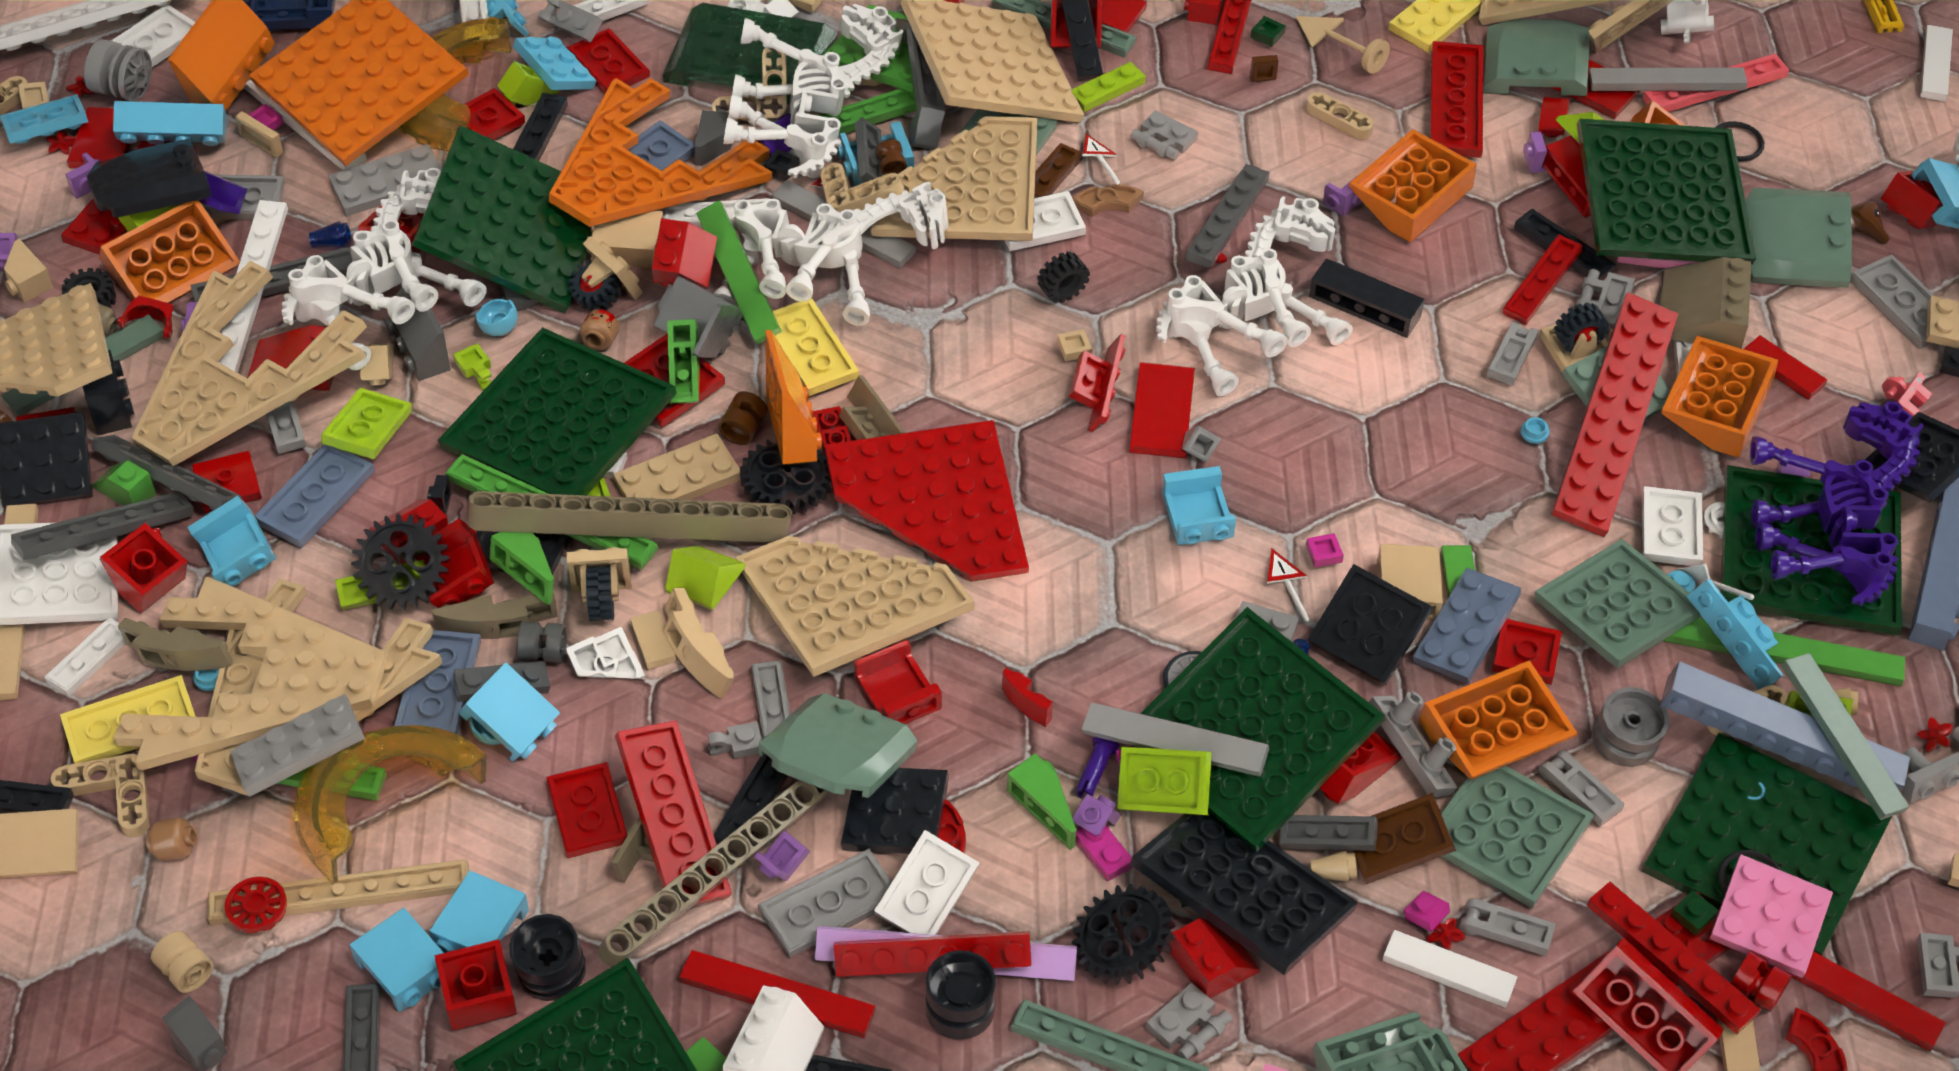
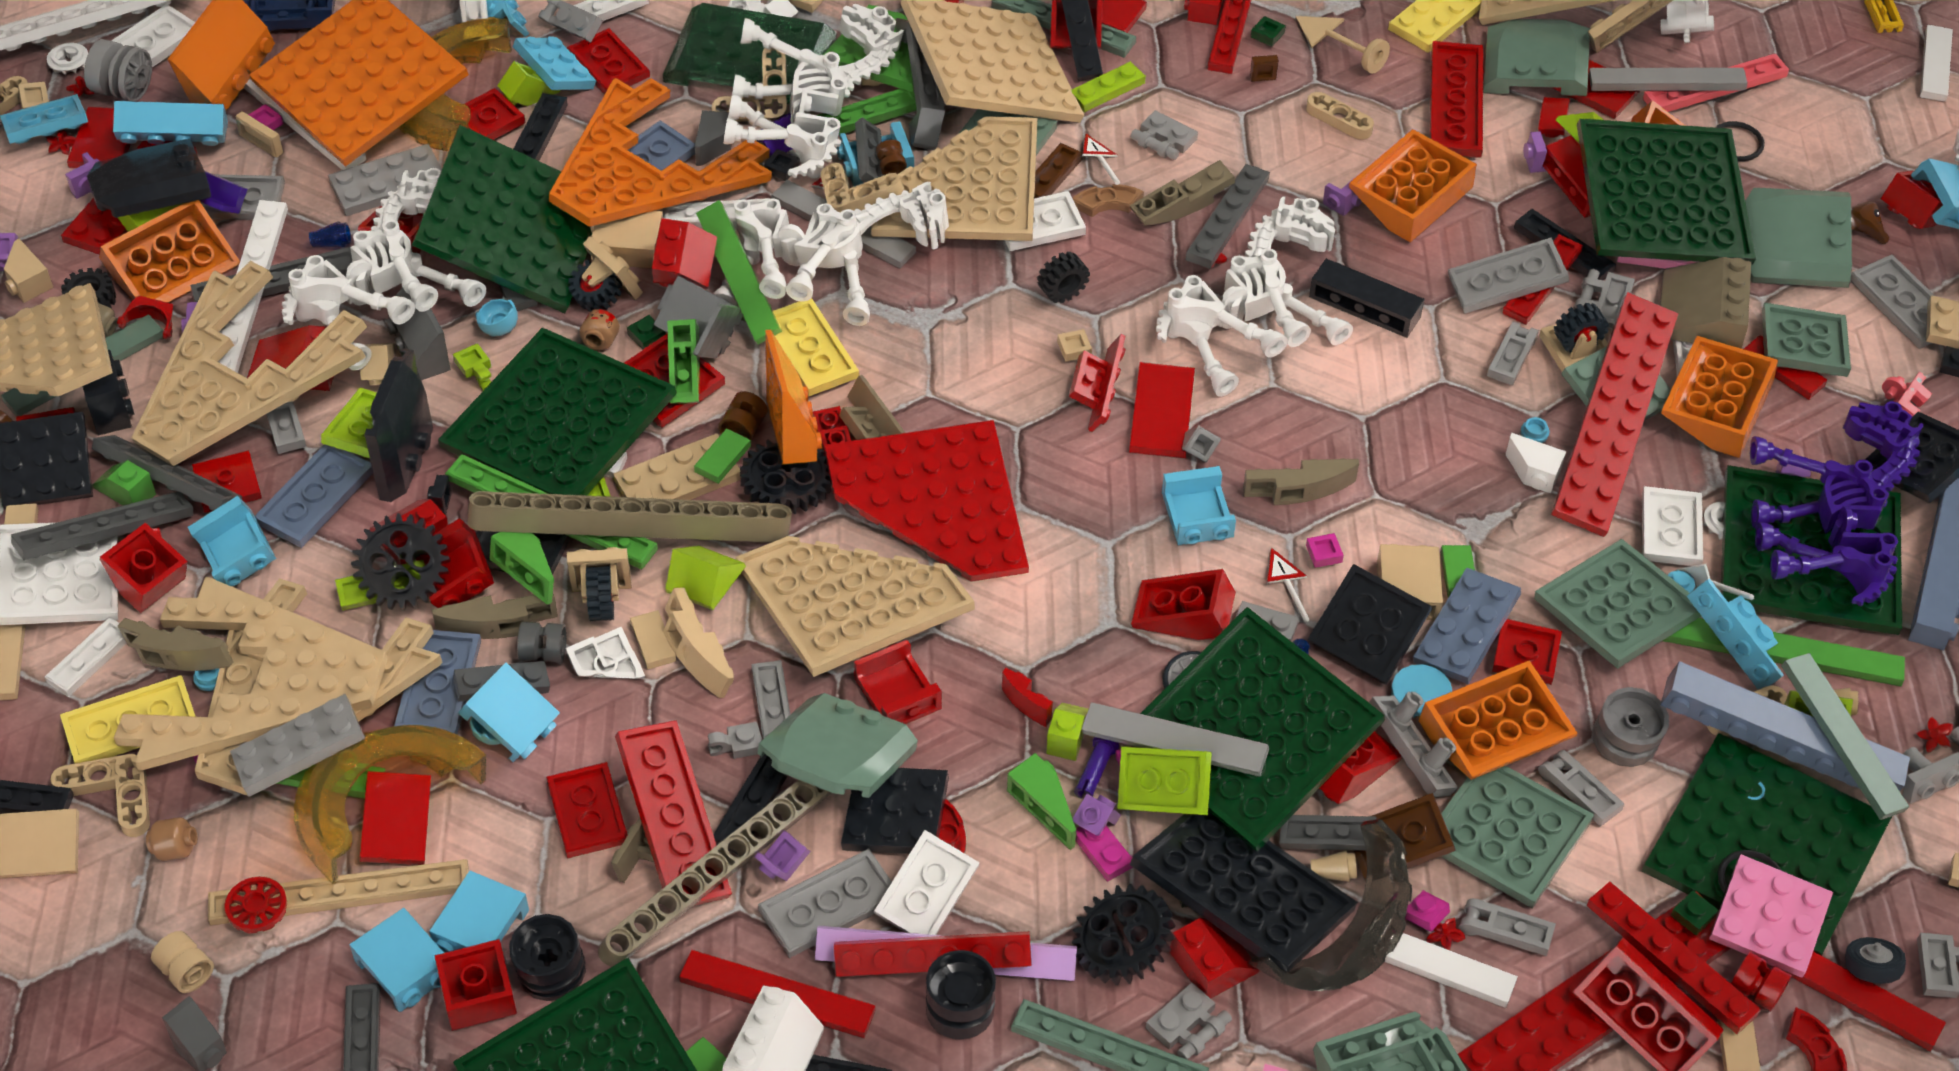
(74, 51): none -> white gear
(395, 818): none -> red tile
(400, 427): none -> black wedge
(645, 332): none -> dark green plate
(722, 456): none -> bright green tile
(1065, 731): none -> lime slope
(1181, 199): none -> dark tan slope
(1185, 605): none -> red slope
(1310, 482): none -> dark tan slope
(1373, 929): none -> clear smoke windscreen
(1423, 680): none -> medium azure tile
(1508, 275): none -> light grey tile
(1535, 462): none -> white slope
(1806, 339): none -> sand green plate
(1875, 960): none -> black wheel

